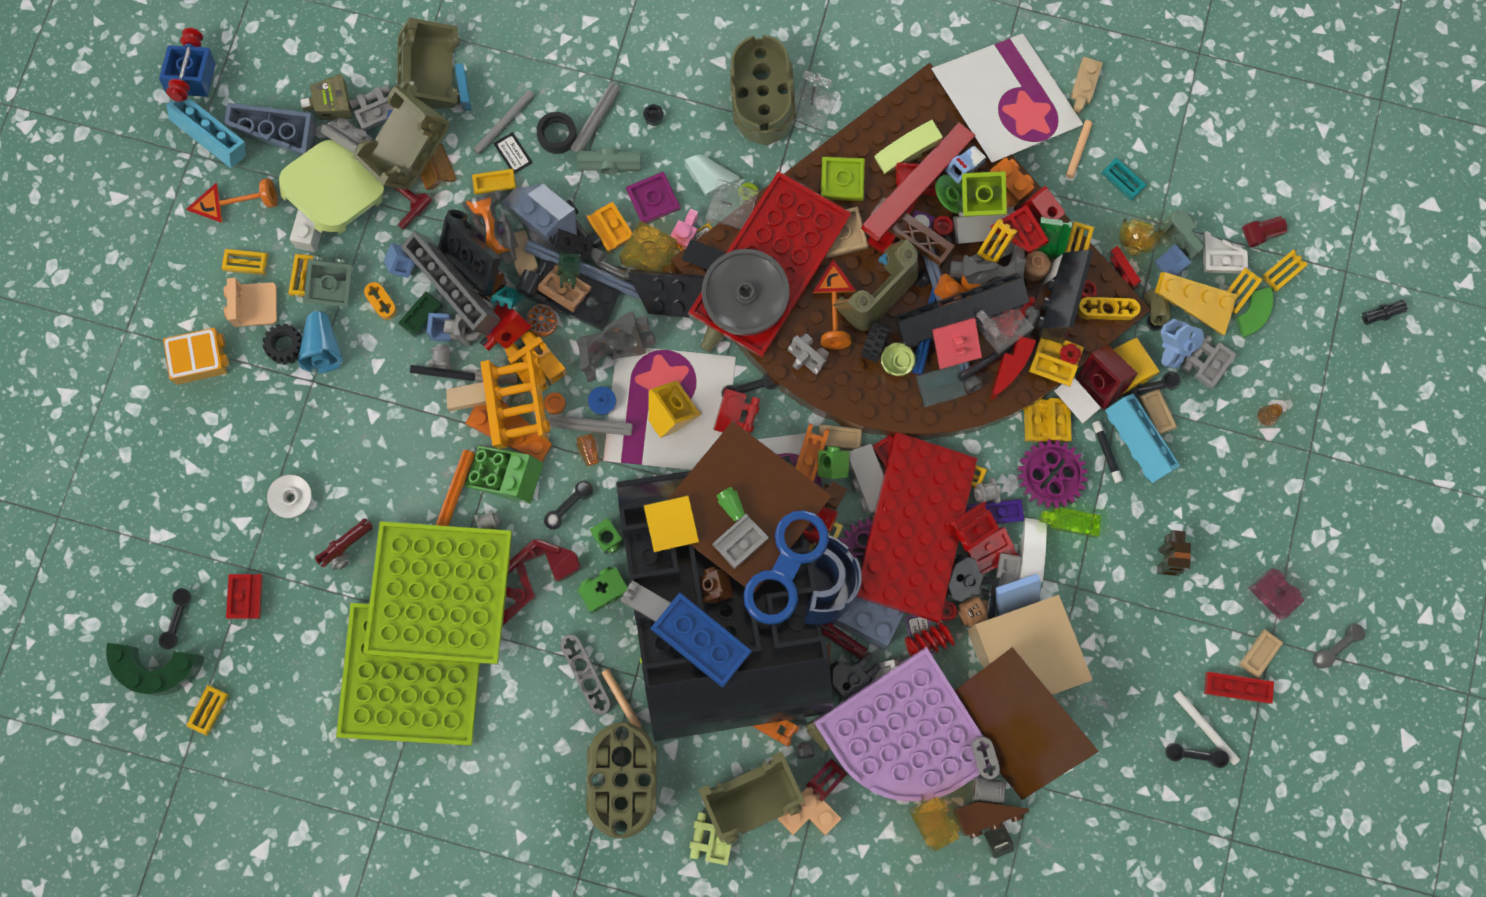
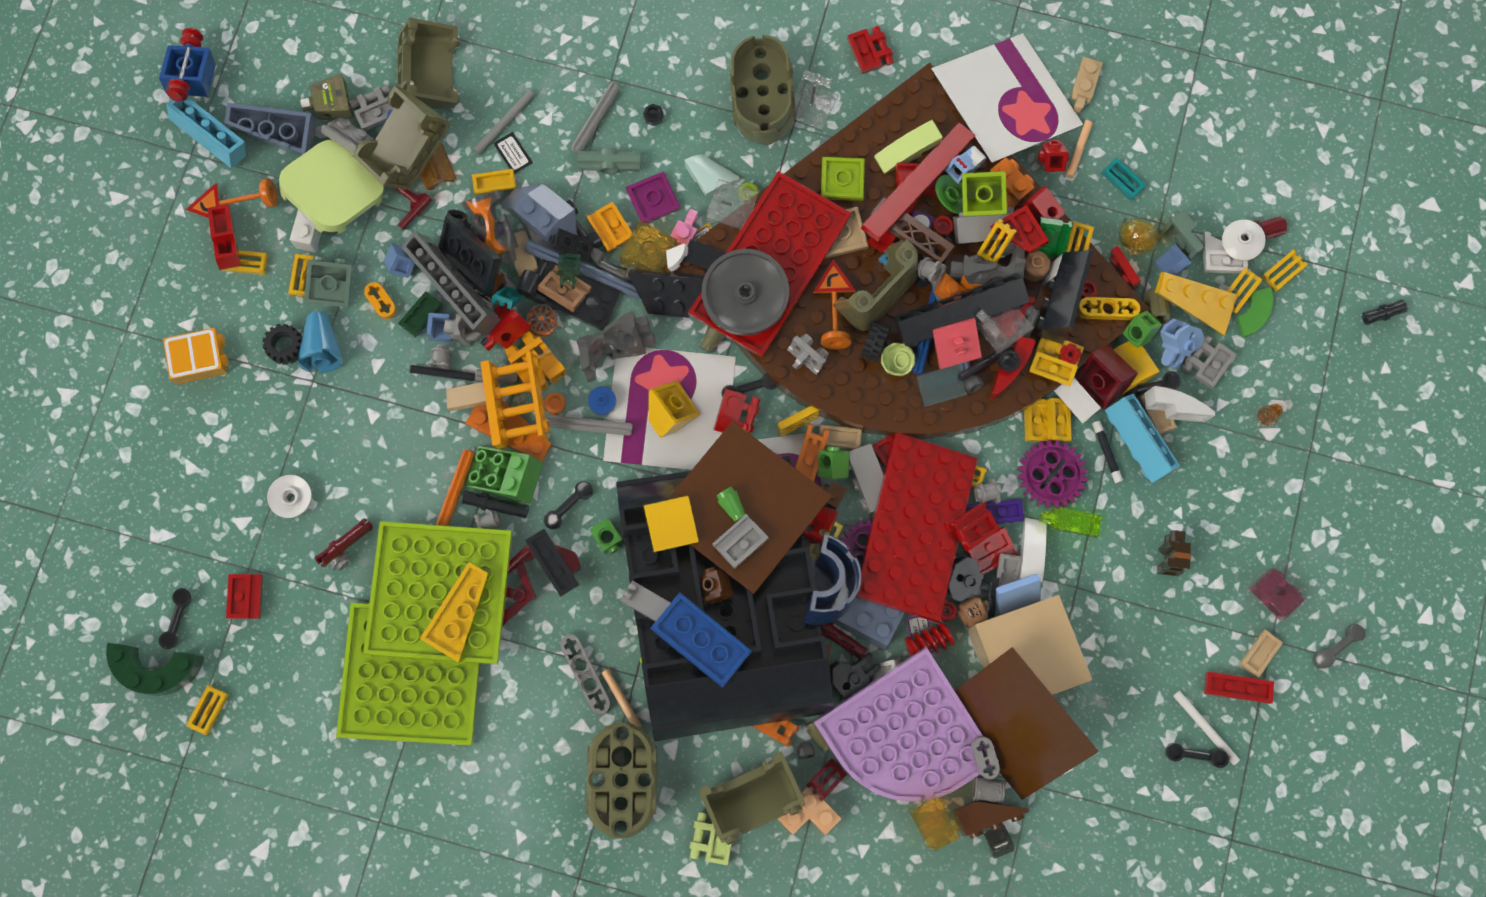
(223, 237): none -> red slope
(250, 303): light nougat bracket -> none
(455, 616): none -> yellow wing
(463, 87): dark azure tile -> none
(499, 505): none -> black pin
(552, 562): none -> black plate
(556, 117): black tyre -> none
(588, 449): clear orange cone -> none
(597, 600): bright green brick -> none
(675, 256): none -> white tile
(786, 567): blue bar -> none
(797, 420): none -> yellow tile
(865, 52): none -> red plate
(931, 270): none -> light grey brick
(1009, 361): none -> black tile
(1053, 156): none -> red brick
(1148, 325): none -> bright green brick
(1177, 405): none -> white slope
(1240, 249): none -> white dish

